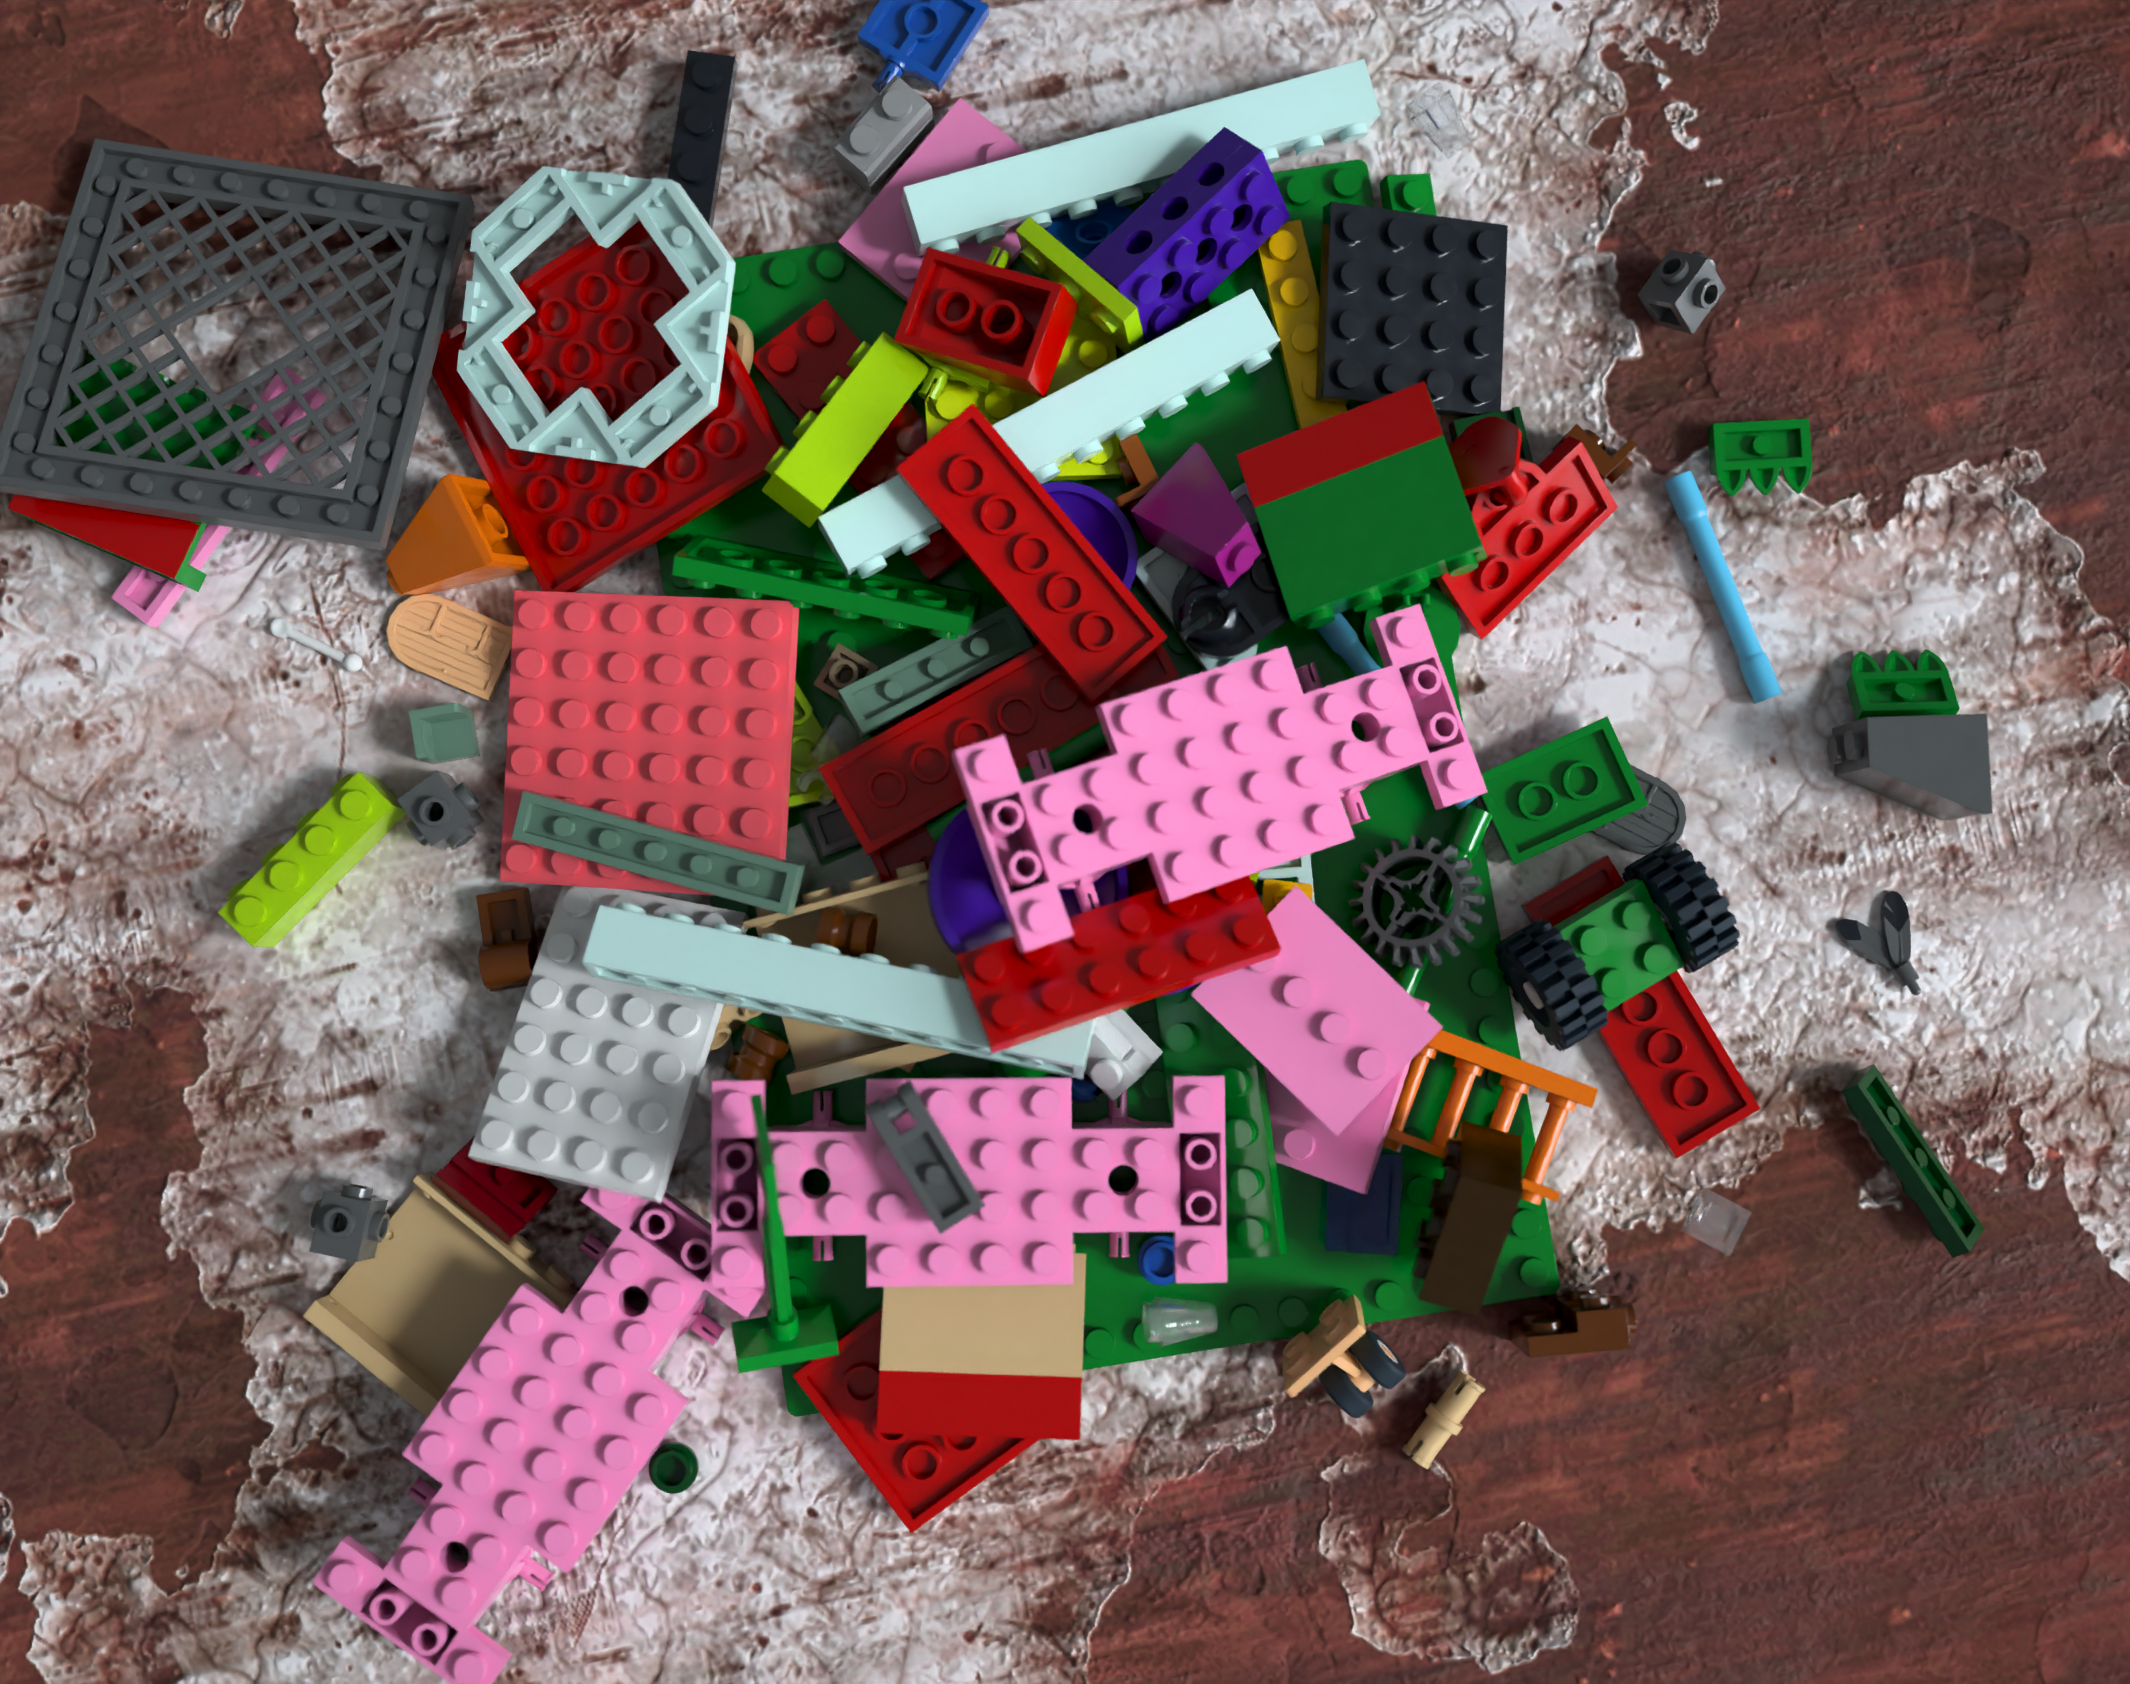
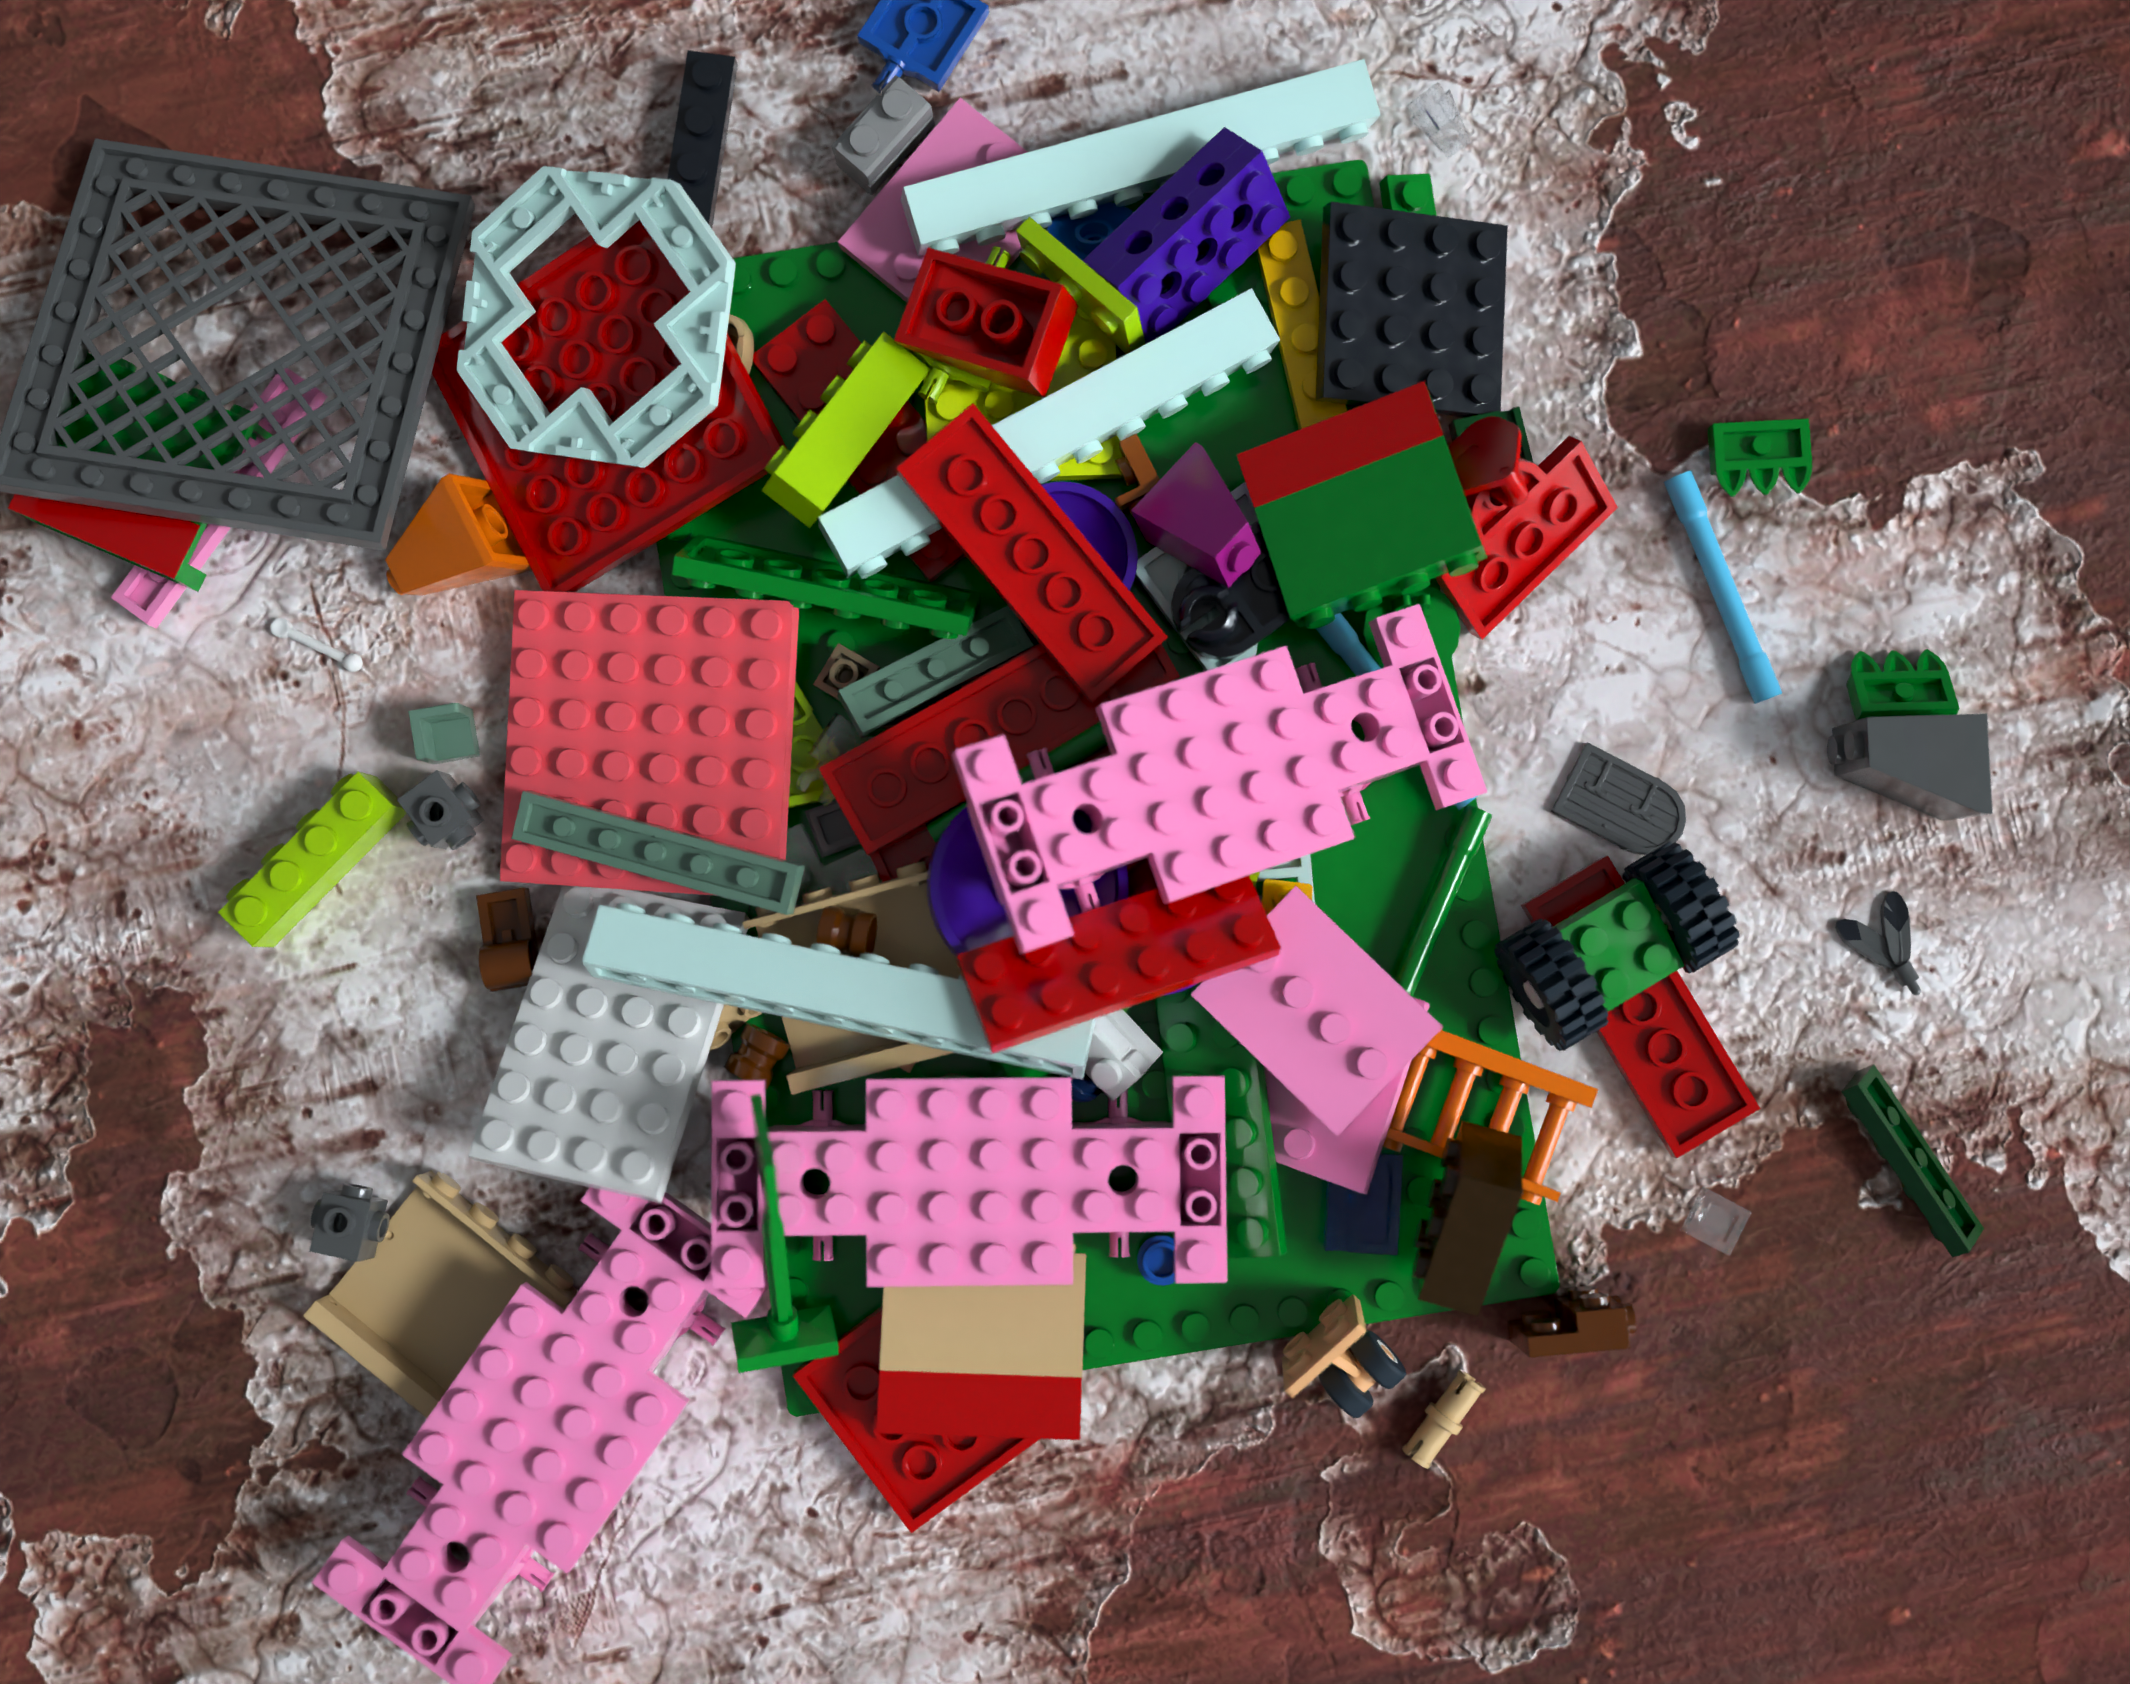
(450, 643): light nougat window -> none
(493, 1194): dark red plate -> none
(673, 1467): dark green plate -> none
(926, 1158): dark grey plate -> none
(1177, 1320): clear cone -> none
(1428, 883): dark grey gear -> none
(1560, 791): green plate -> none
(1607, 466): reddish brown bracket -> none
(1682, 290): dark grey brick -> none

